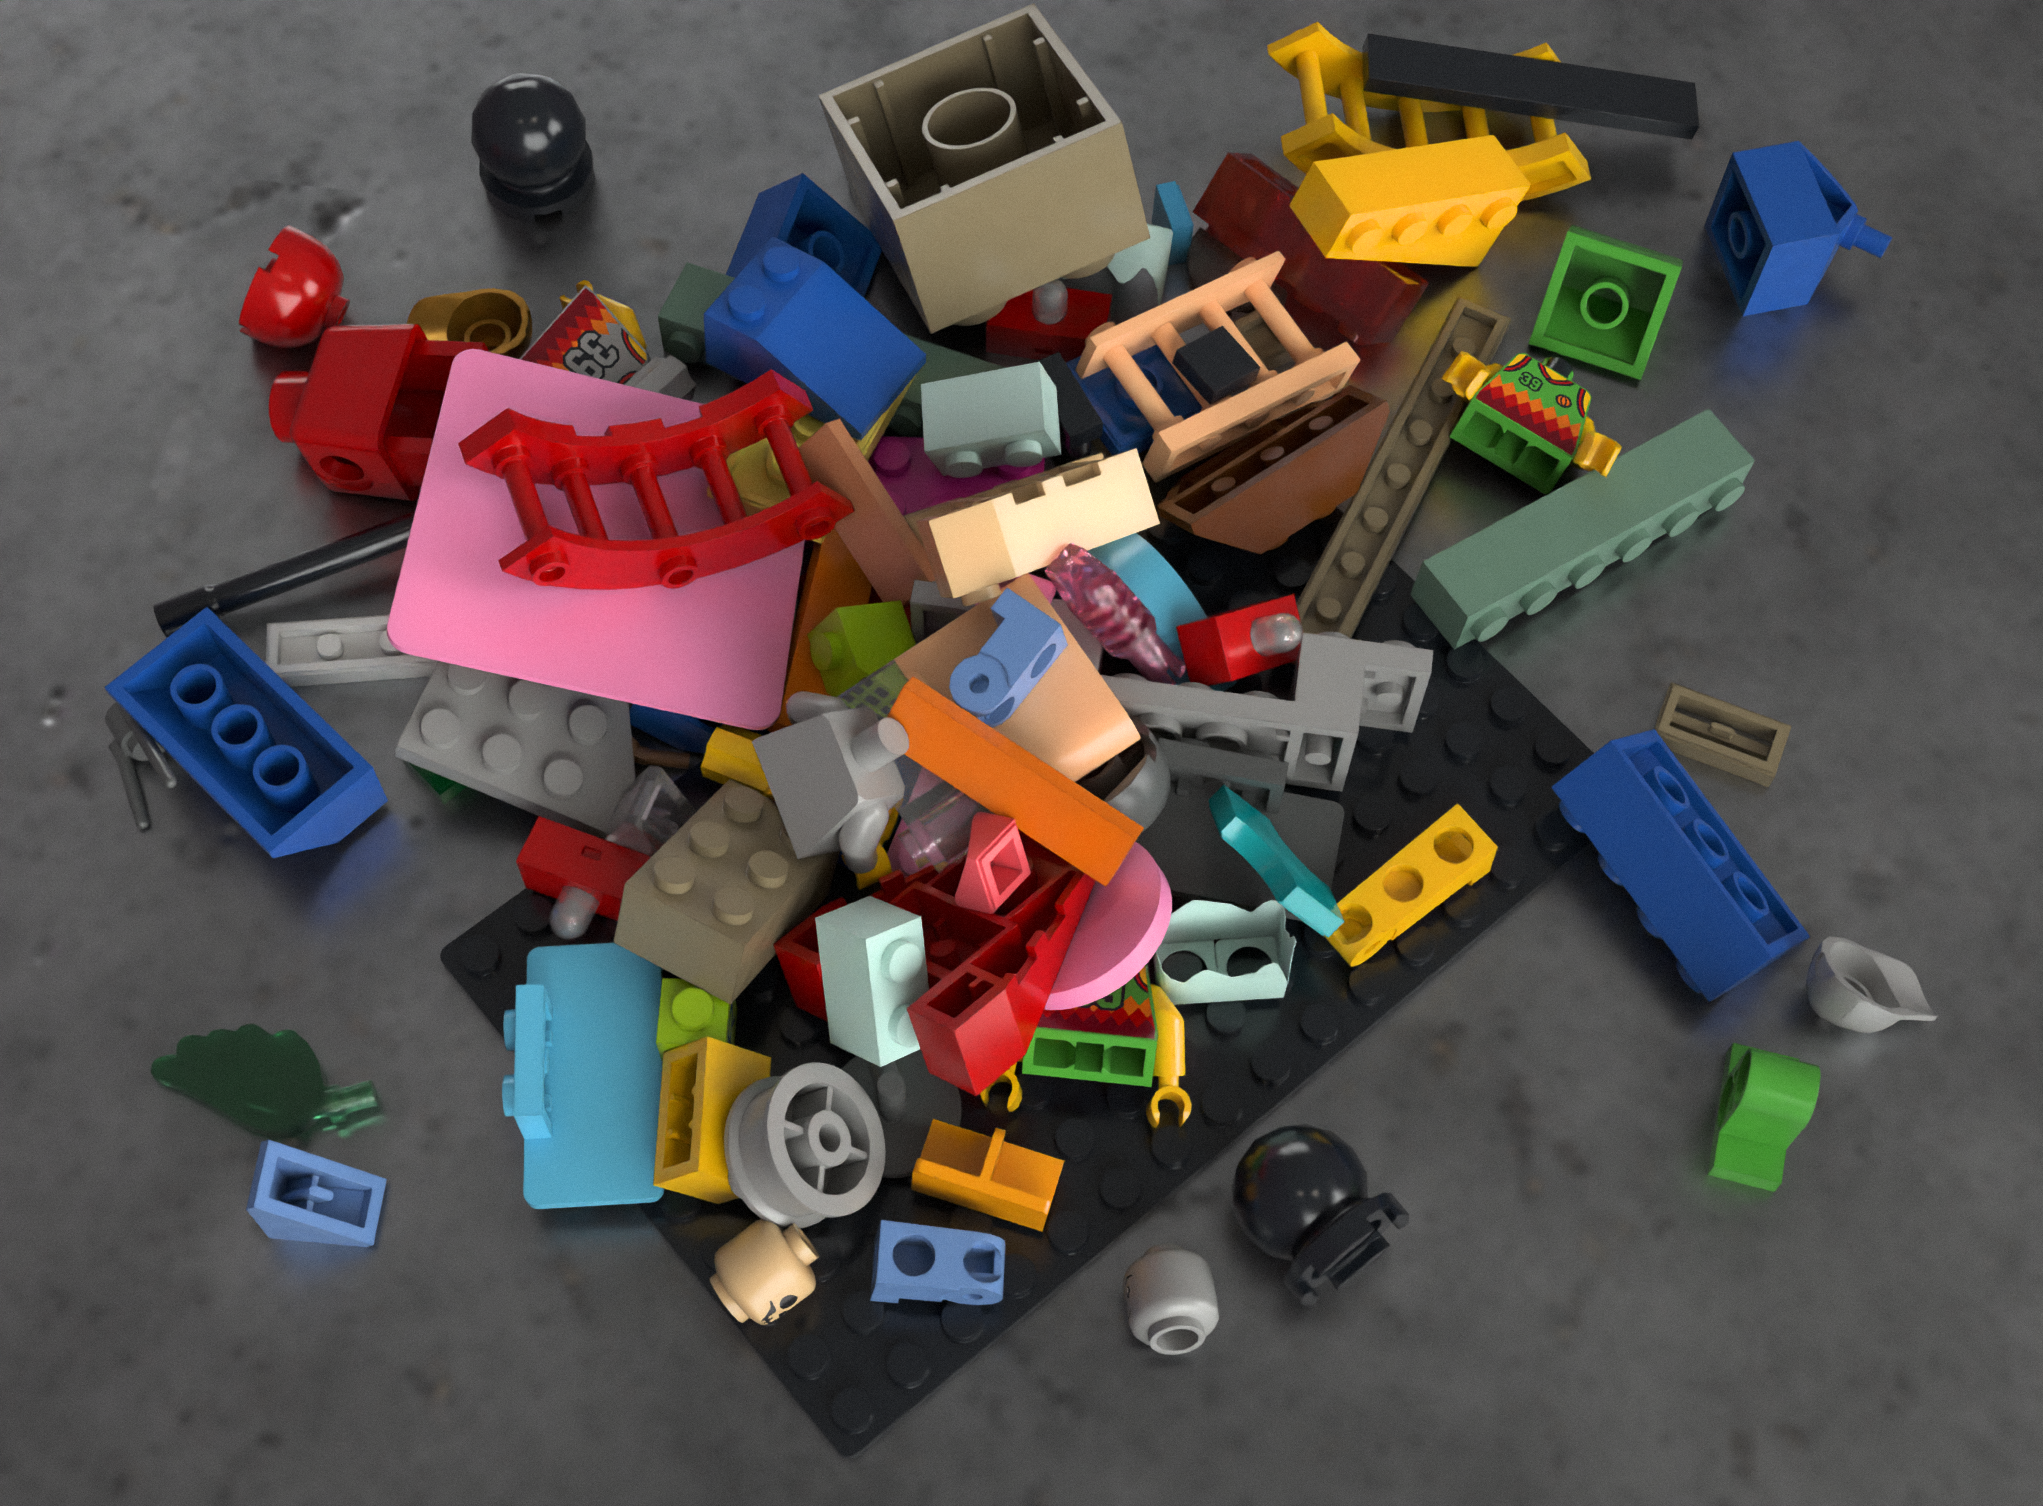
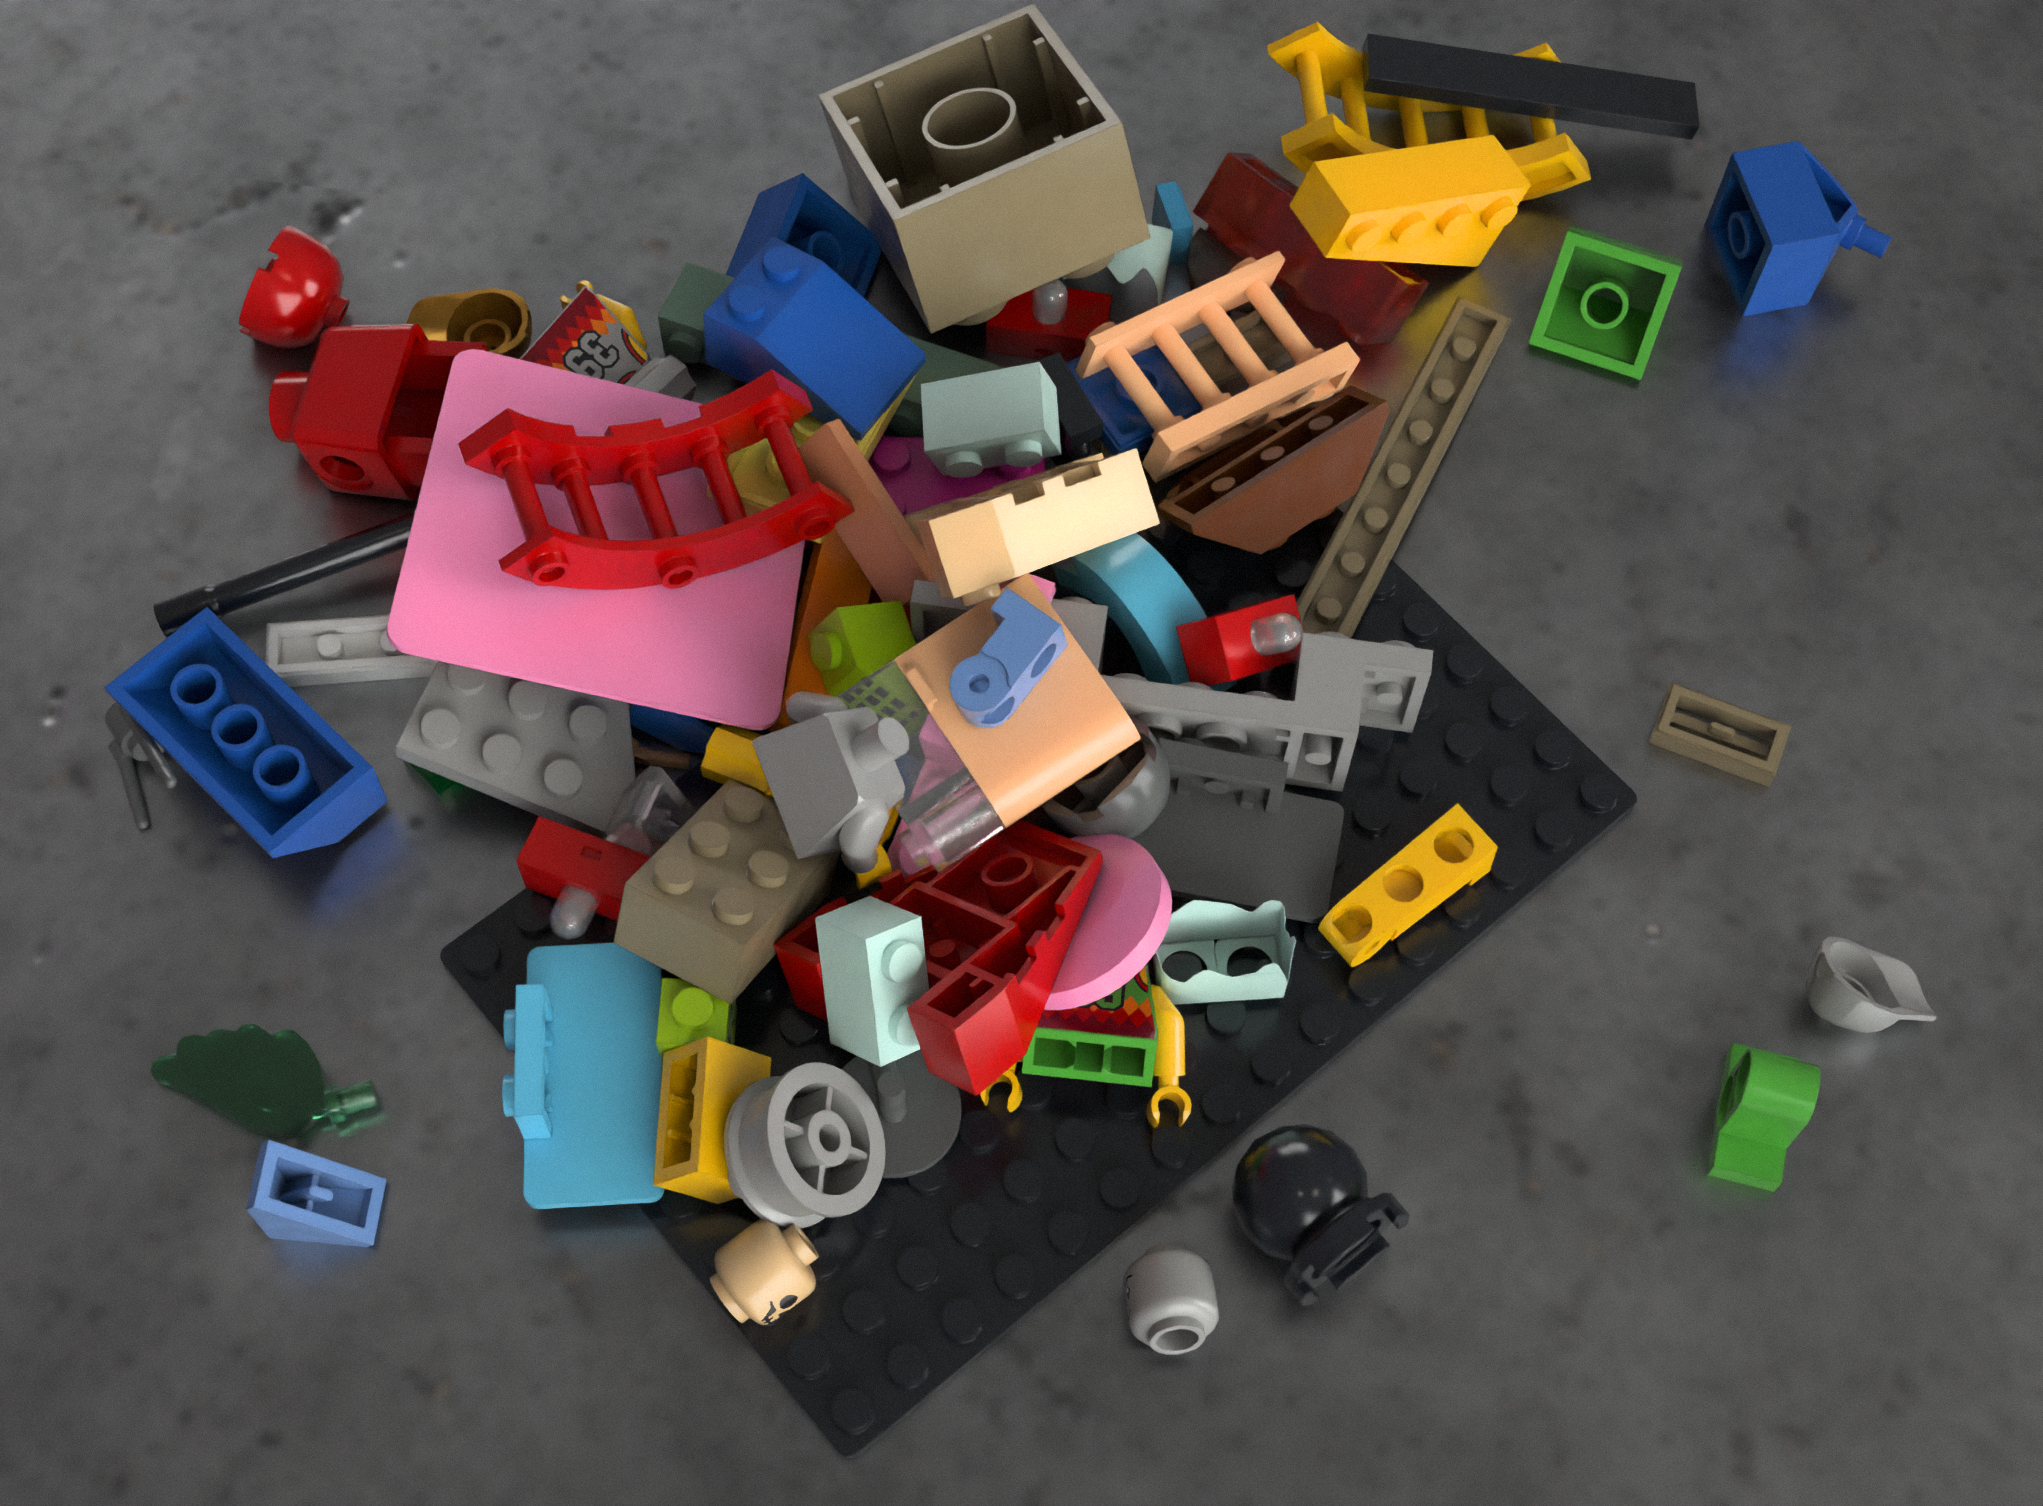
(532, 147): black tile -> none
(936, 1264): medium blue leg -> none
(987, 1174): light orange panel -> none
(993, 863): coral slope -> none
(1014, 782): orange tile -> none
(1113, 613): clear pink hinge -> none
(1216, 365): black tile -> none
(1278, 866): teal tile -> none
(1528, 418): torso -> none
(1581, 529): sand green brick -> none
(1678, 863): blue slope -> none

